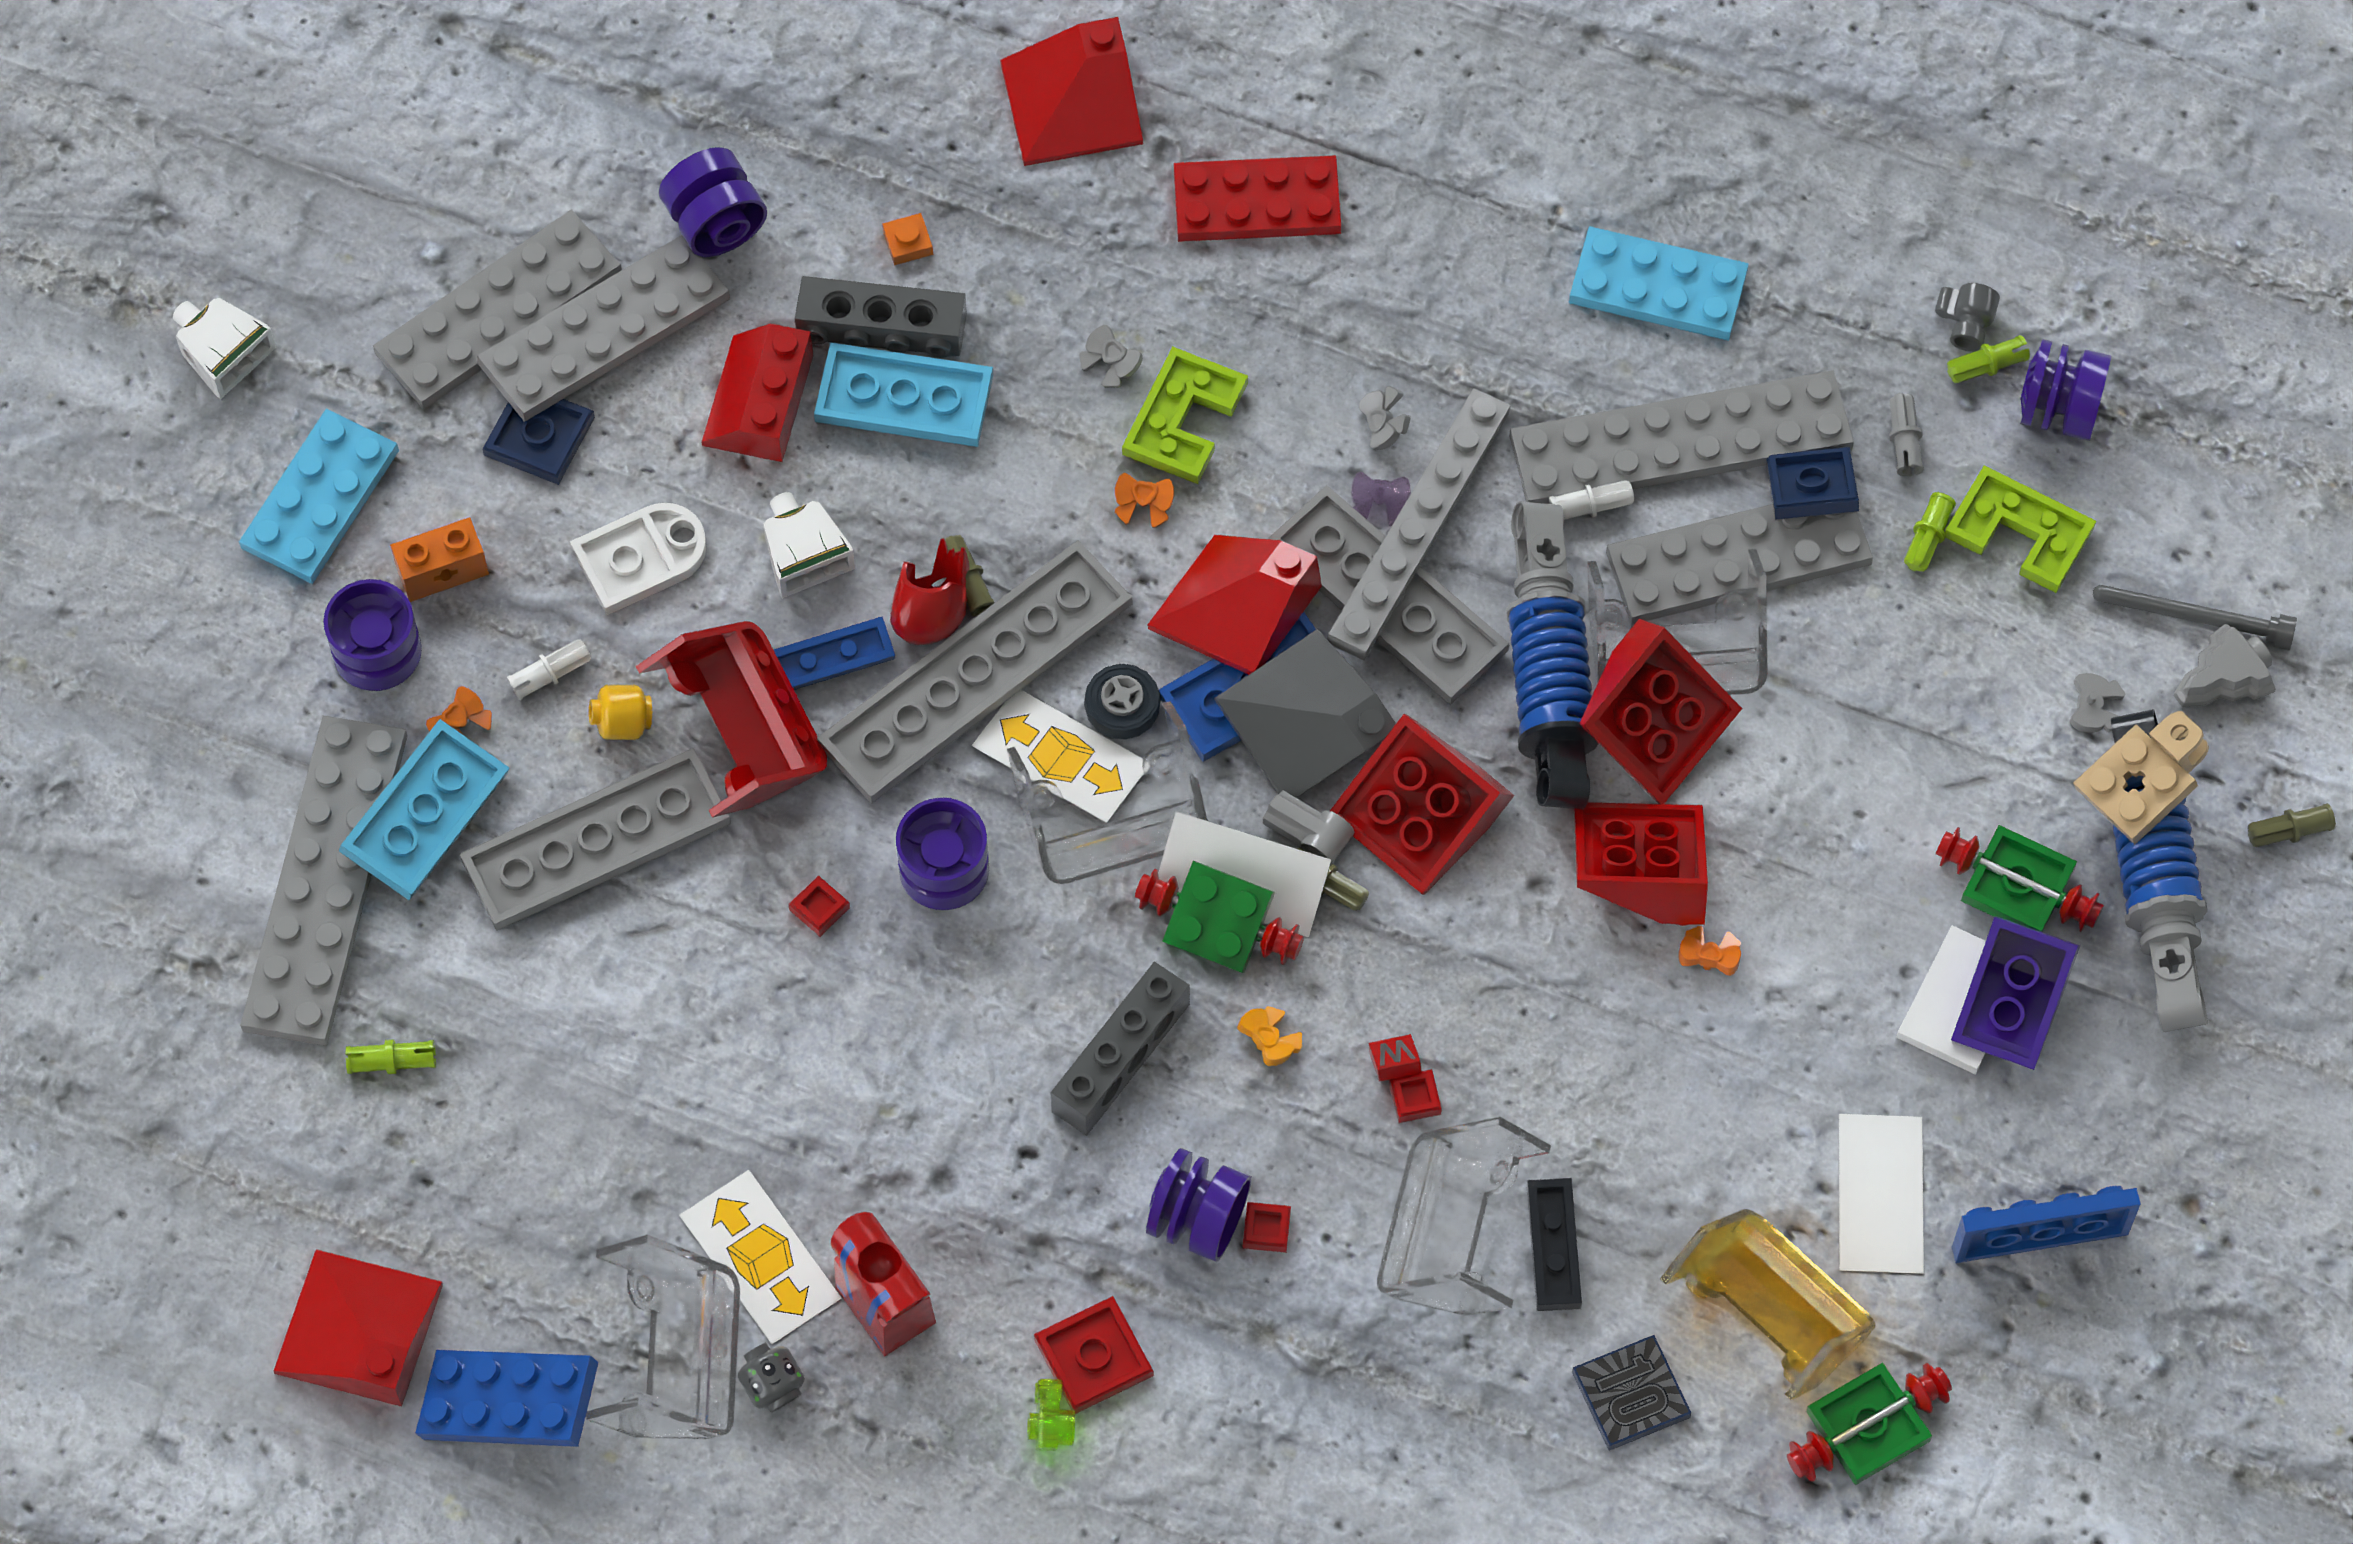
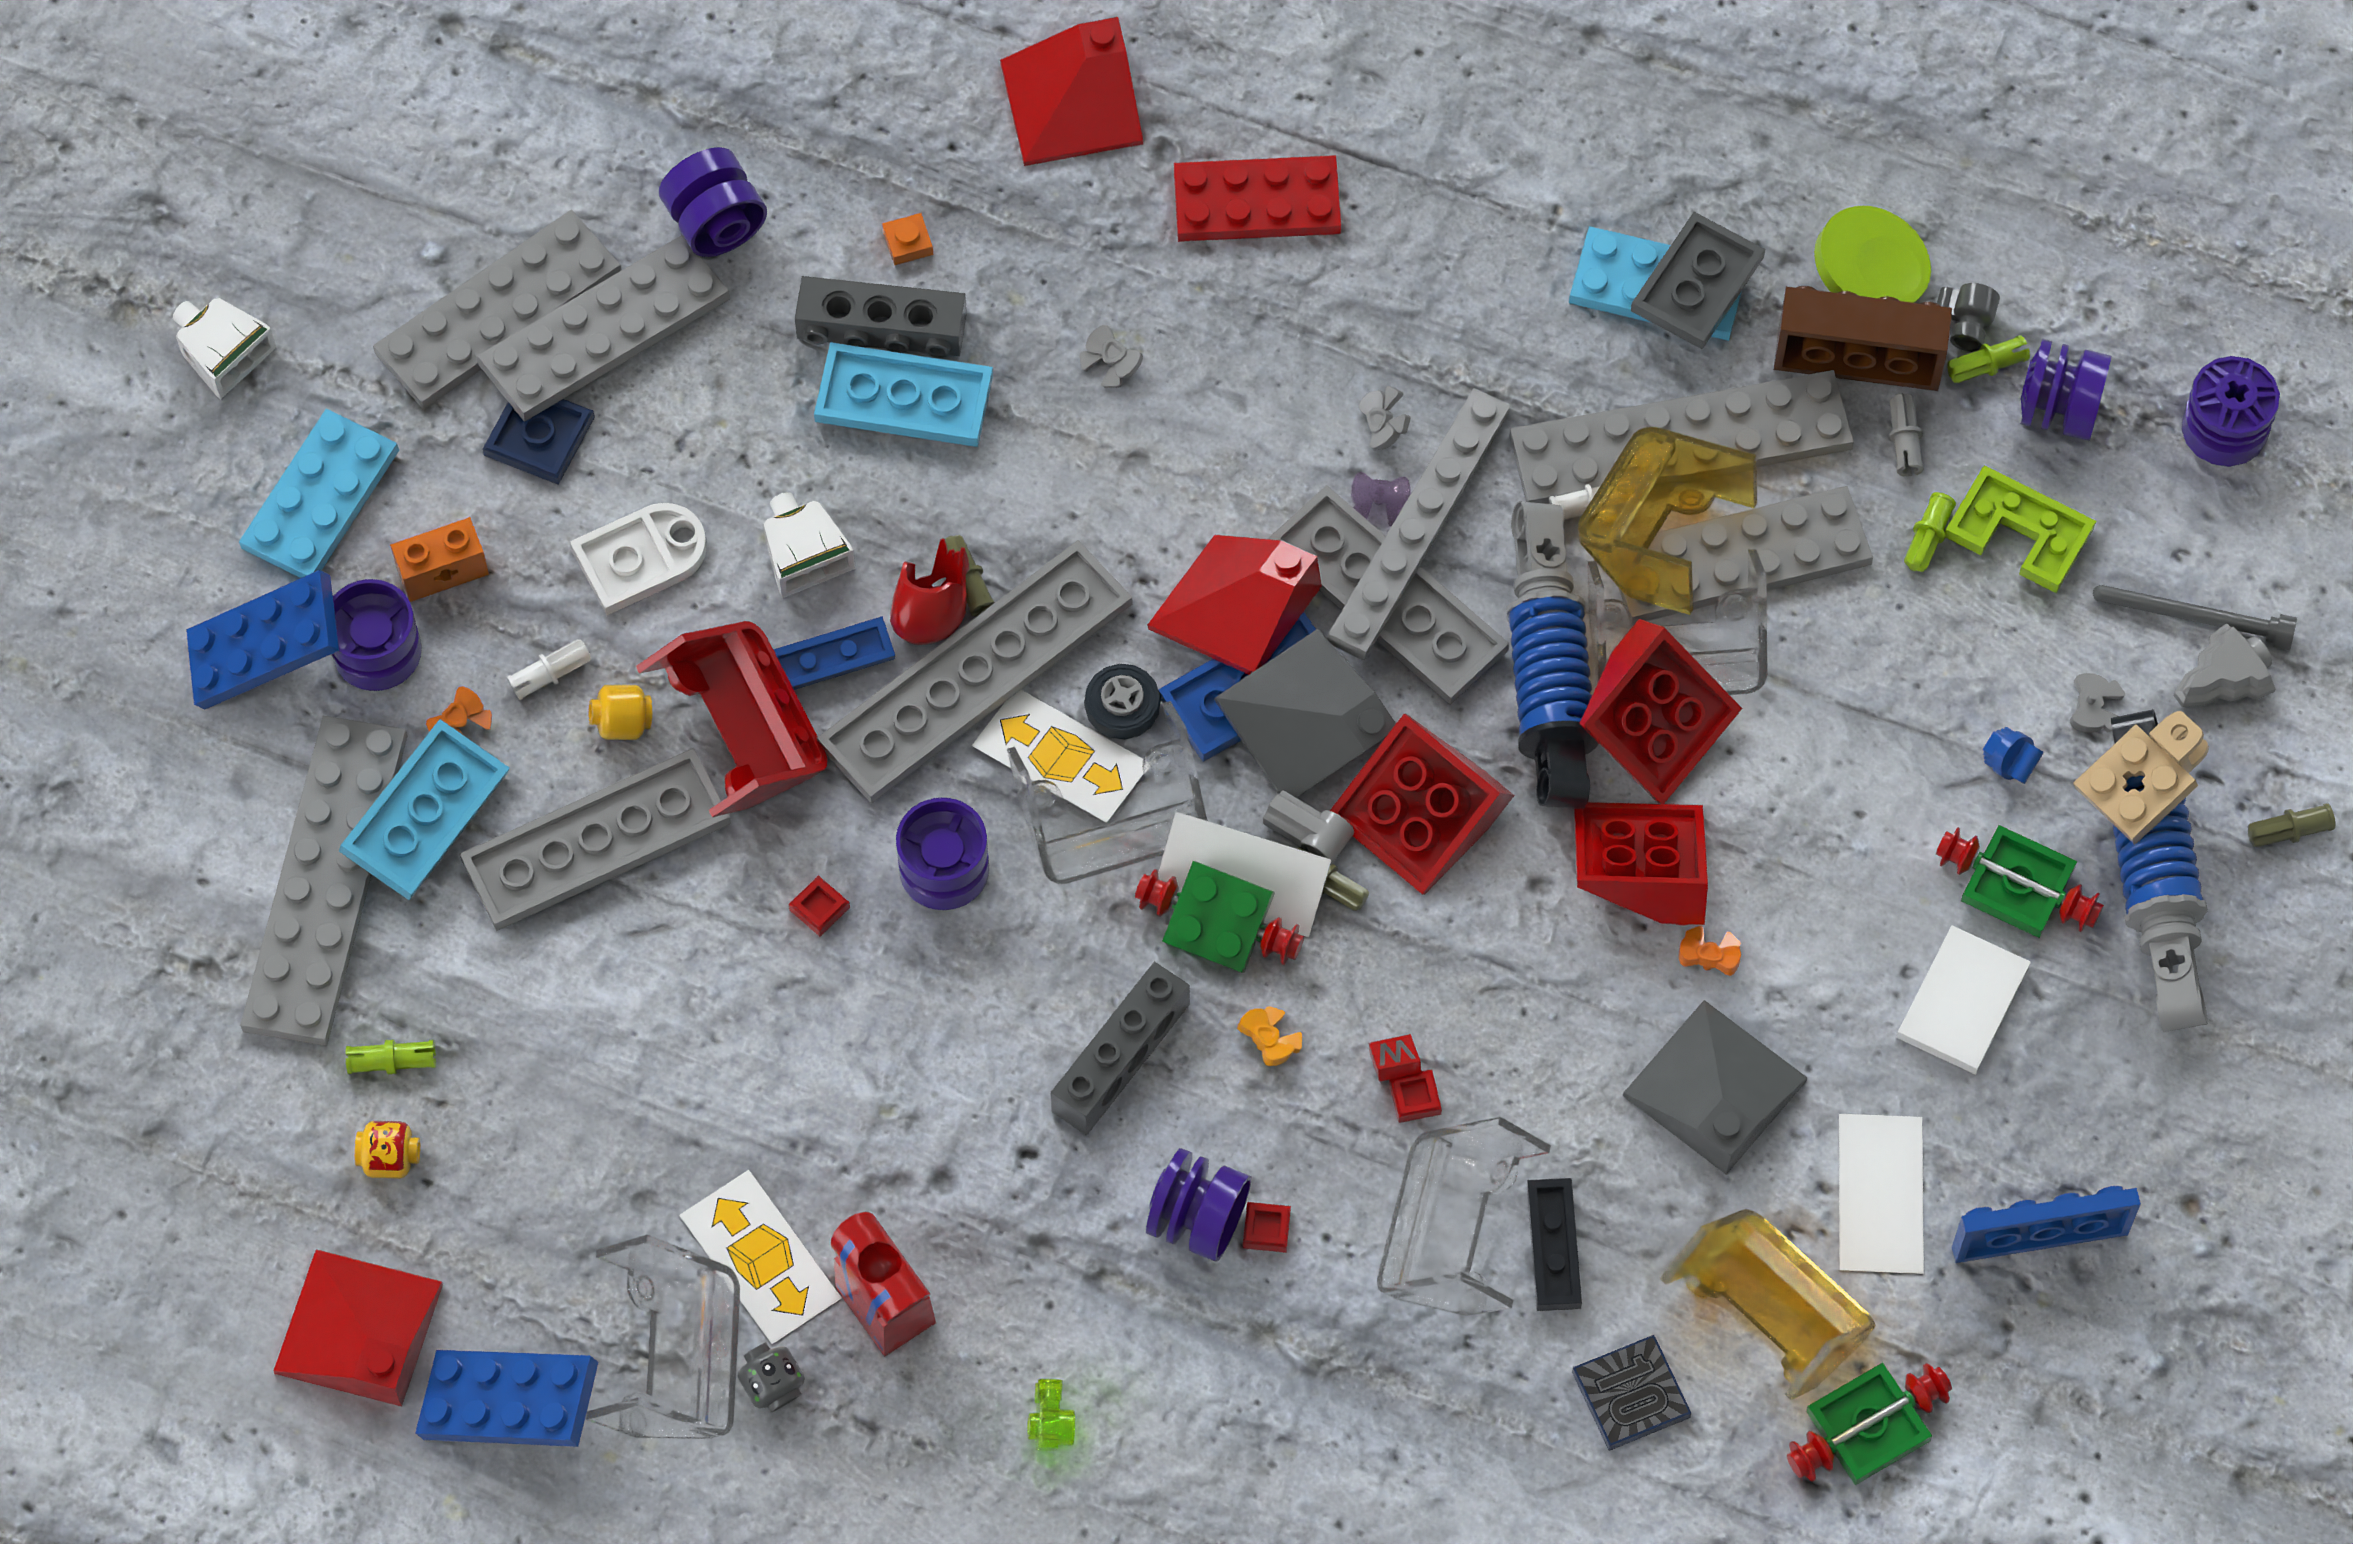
(262, 639): none -> blue plate
(386, 1149): none -> yellow head
(760, 392): red slope -> none
(1093, 1355): red tile -> none
(1156, 430): lime plate -> none
(1156, 495): orange piece -> none
(1649, 480): none -> clear yellow windscreen
(1698, 280): none -> dark grey plate
(1715, 1087): none -> dark grey slope
(1812, 483): dark blue tile -> none
(1863, 338): none -> reddish brown brick
(1872, 255): none -> lime piece
(2011, 754): none -> blue piece
(2015, 992): dark purple slope -> none
(2230, 411): none -> dark purple wheel

